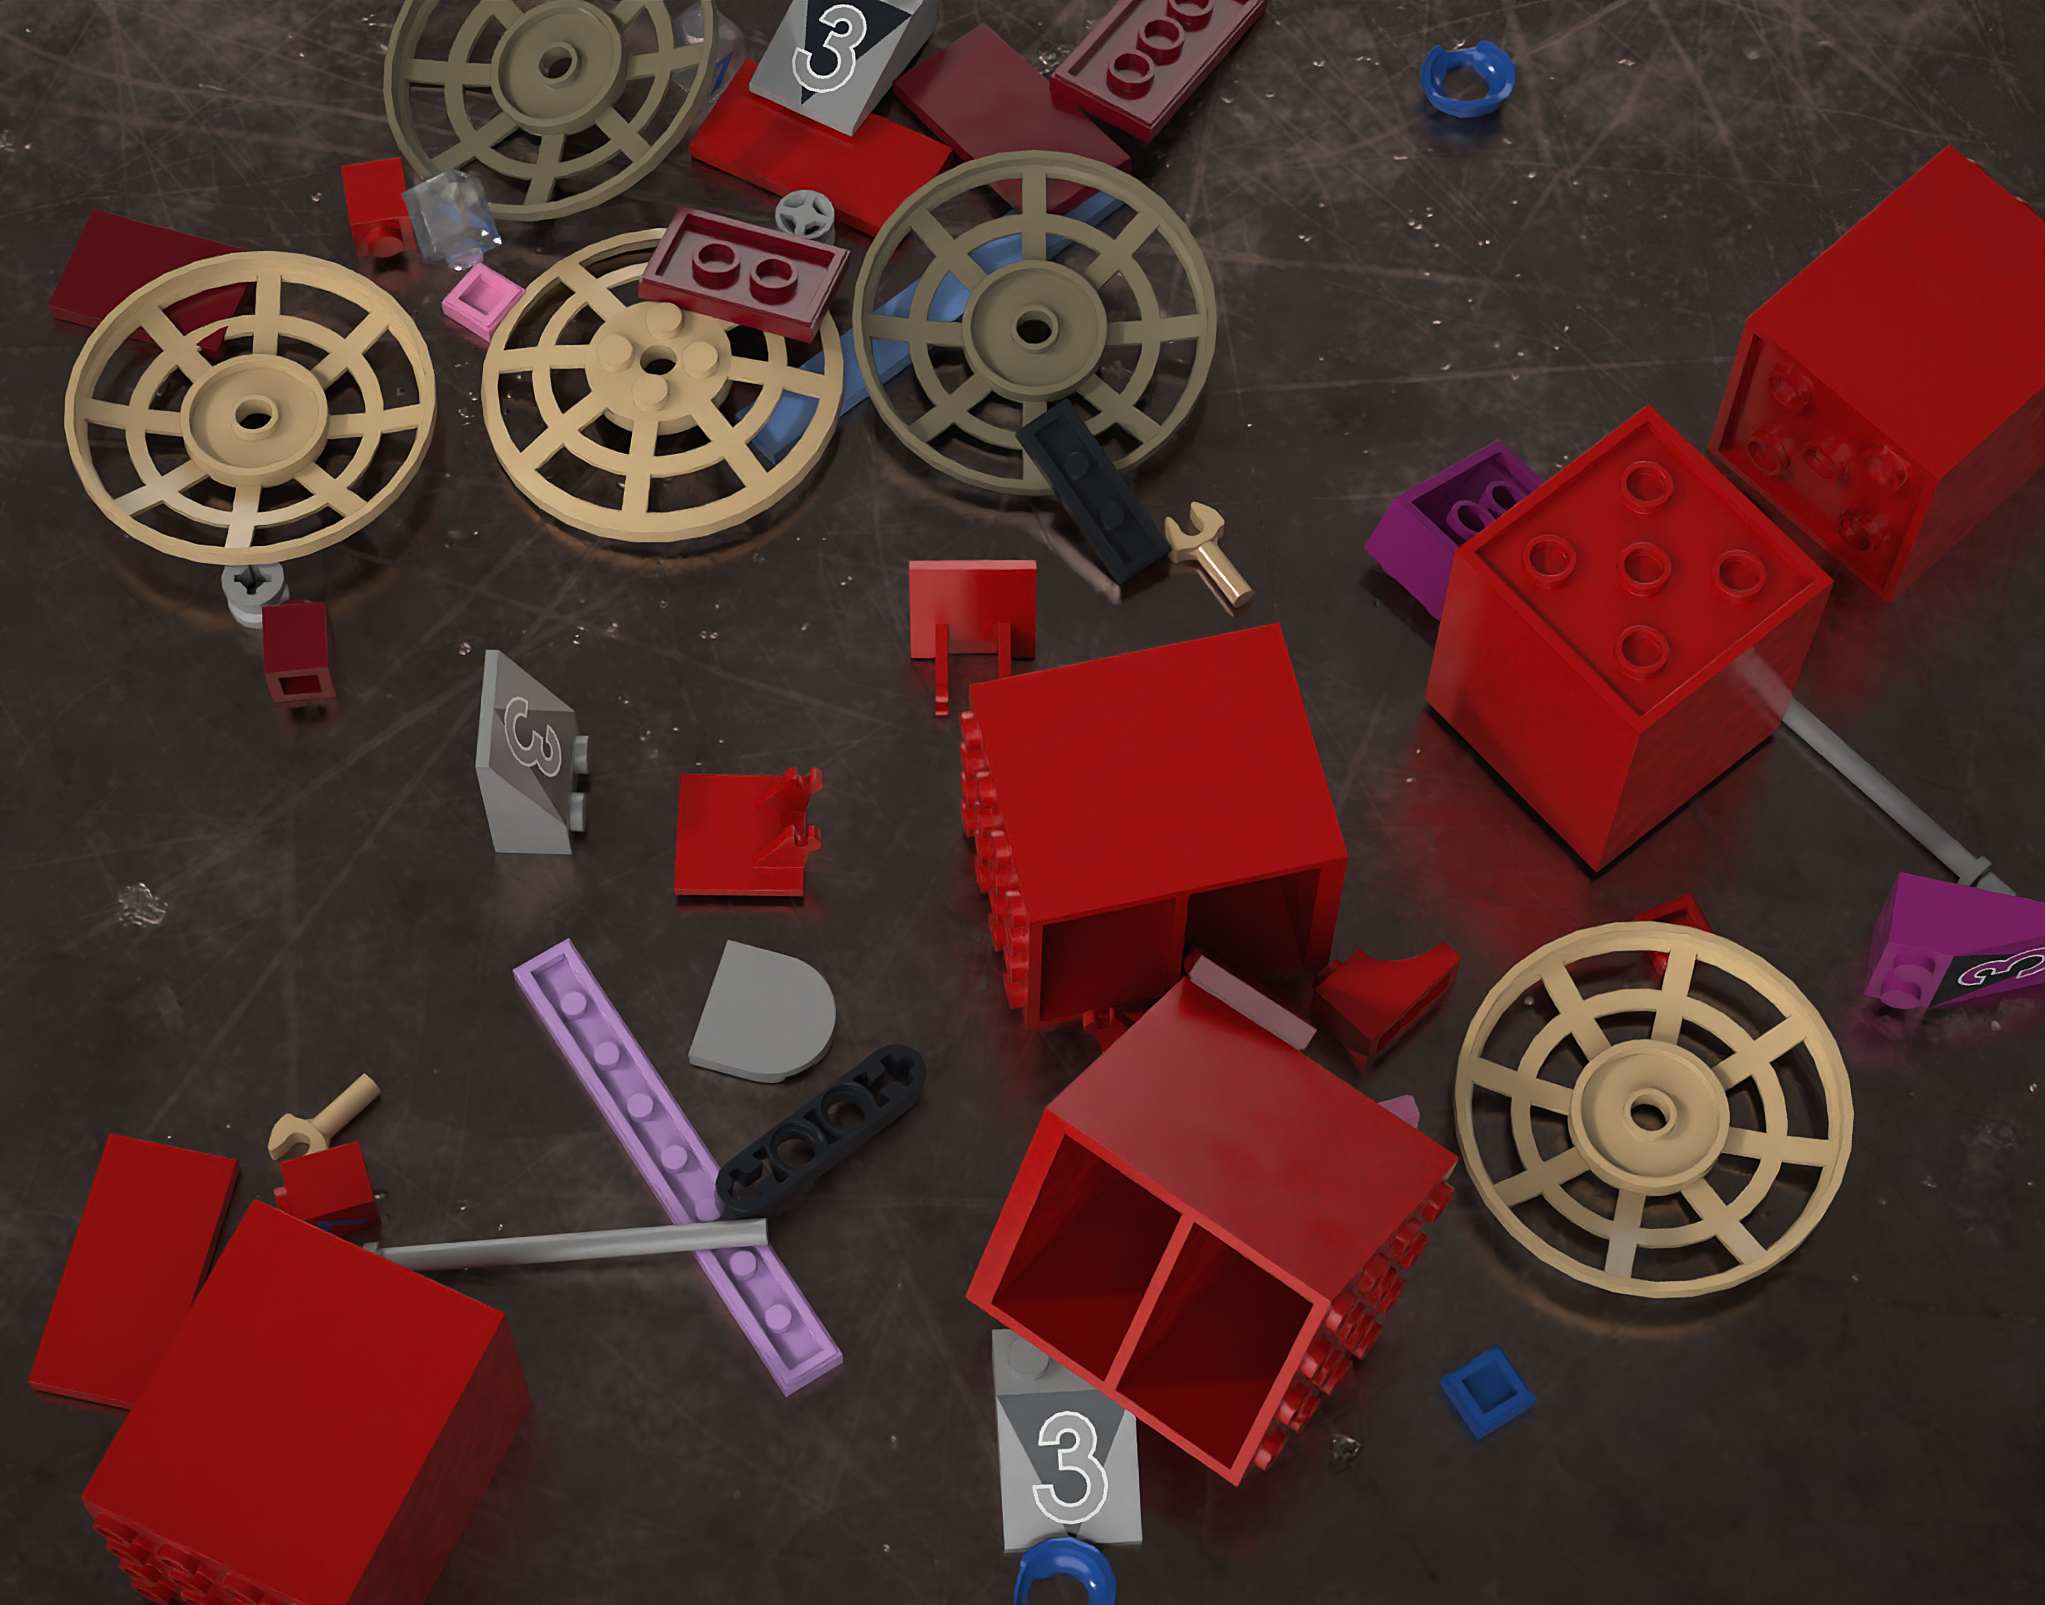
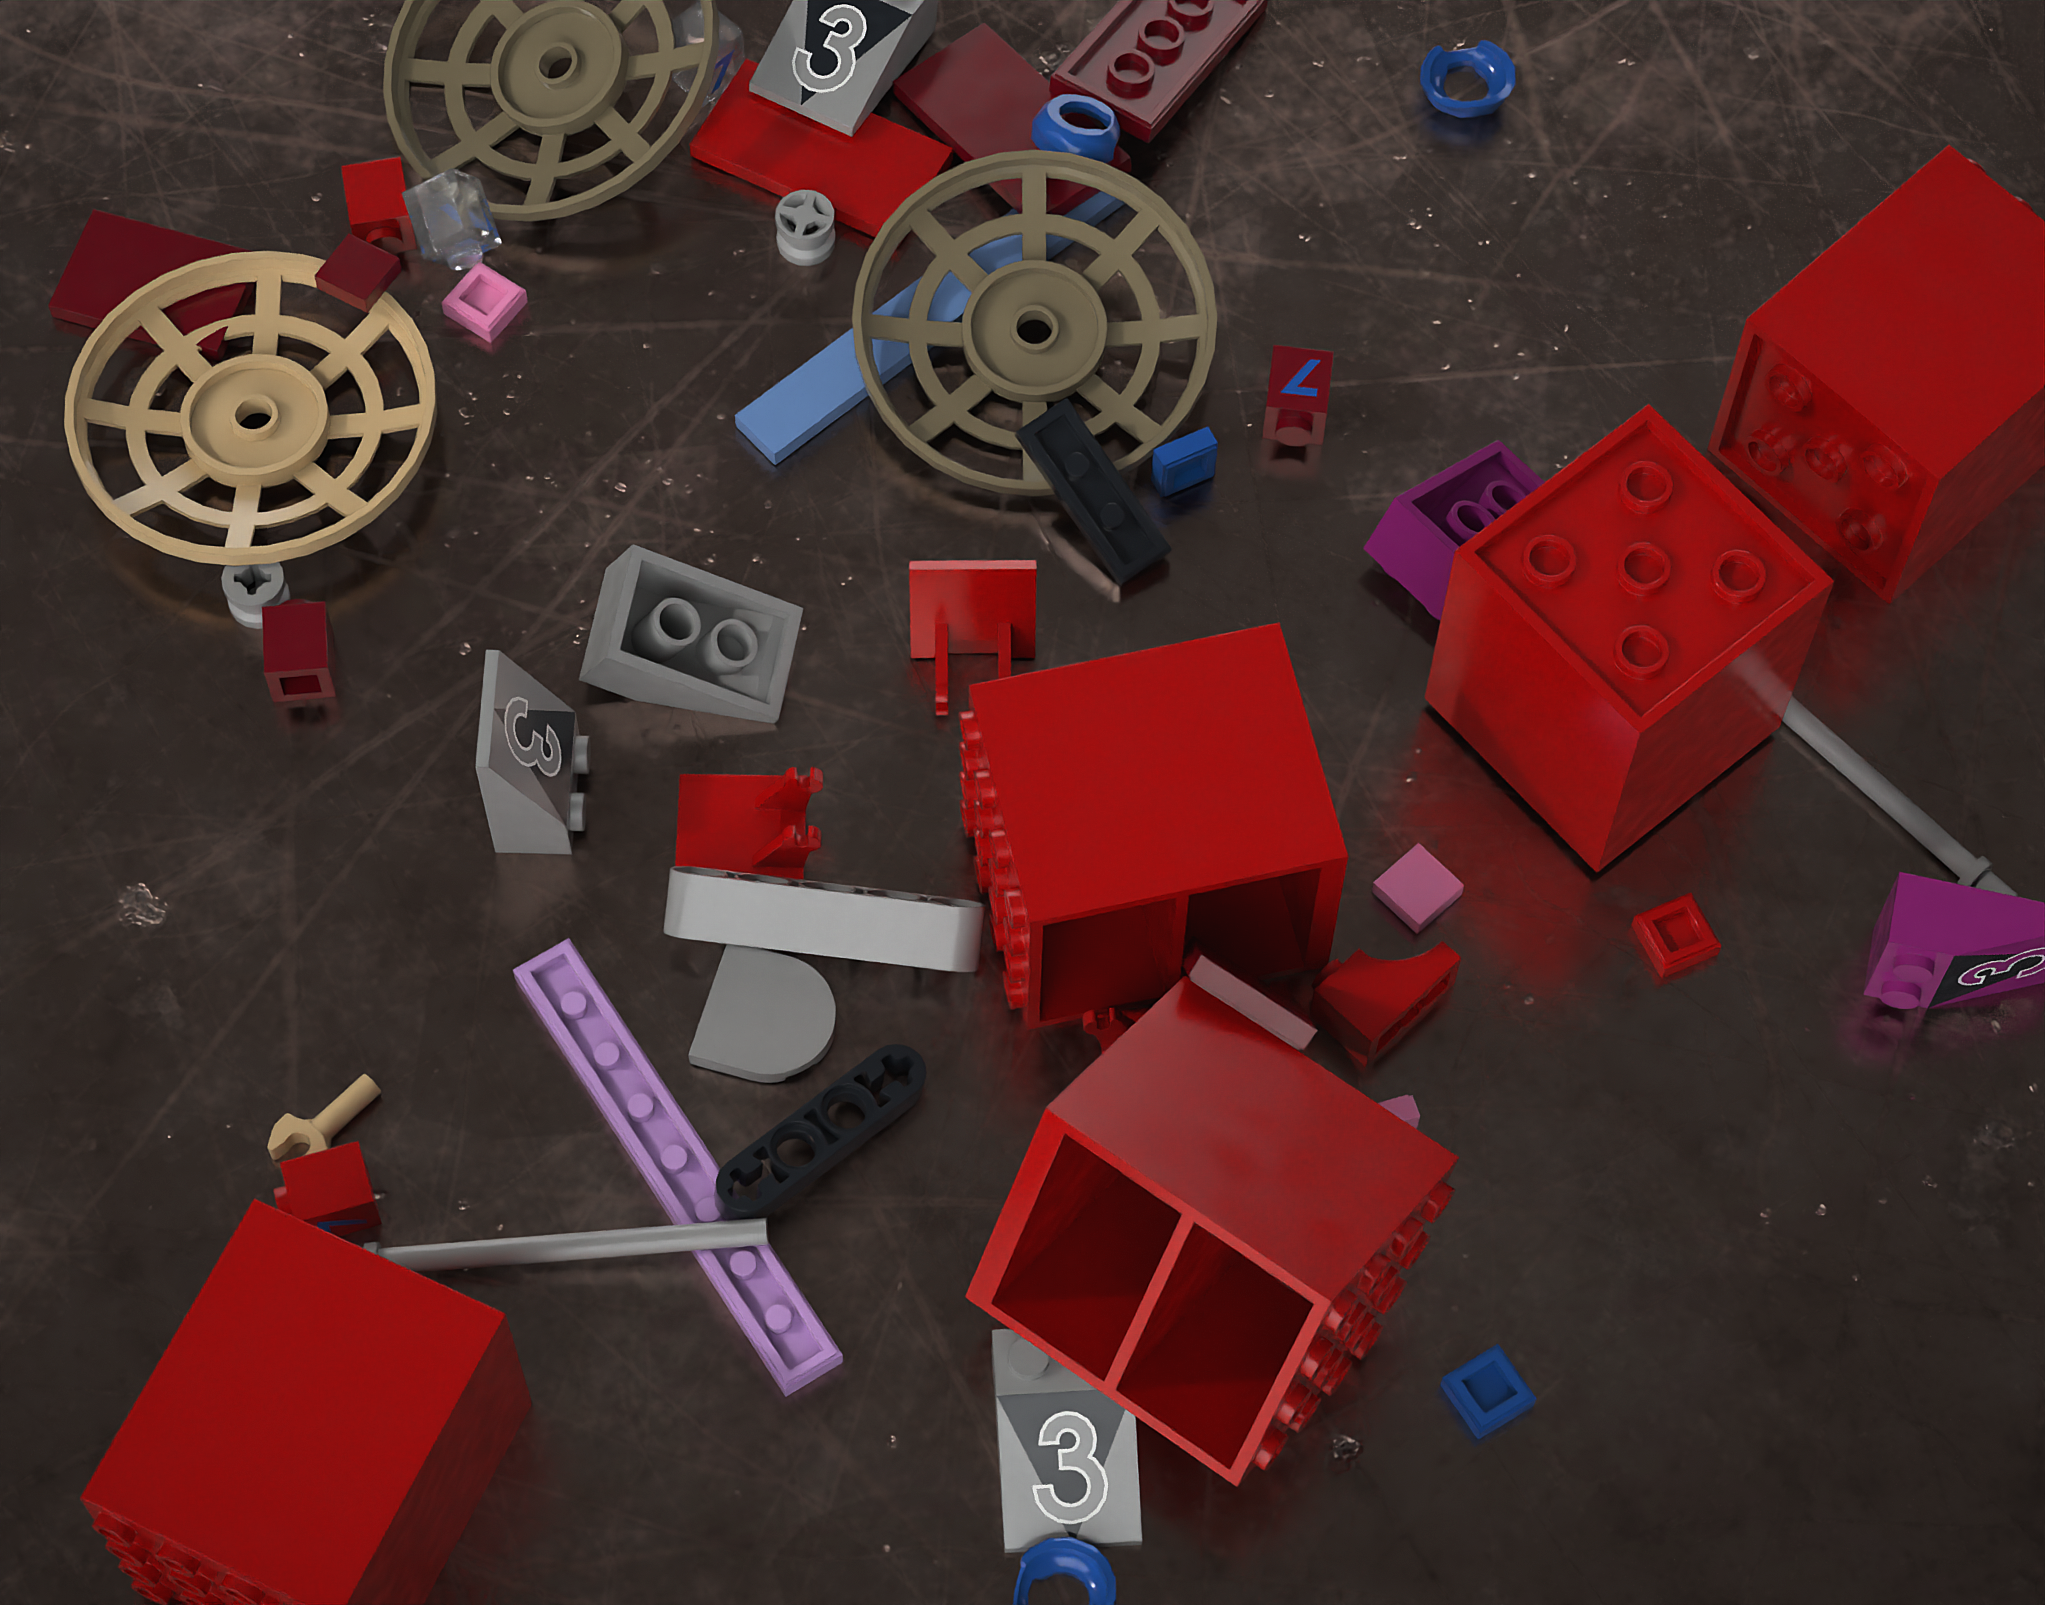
(132, 1268): red tile -> none
(358, 273): none -> dark red tile
(651, 402): tan dish -> none
(689, 639): none -> light grey slope
(744, 274): dark red tile -> none
(824, 918): none -> light grey beam
(1056, 135): none -> blue piece
(1184, 462): none -> blue tile
(1206, 551): tan bar -> none
(1298, 395): none -> dark red brick
(1417, 888): none -> bright pink tile
(1658, 1075): tan dish -> none

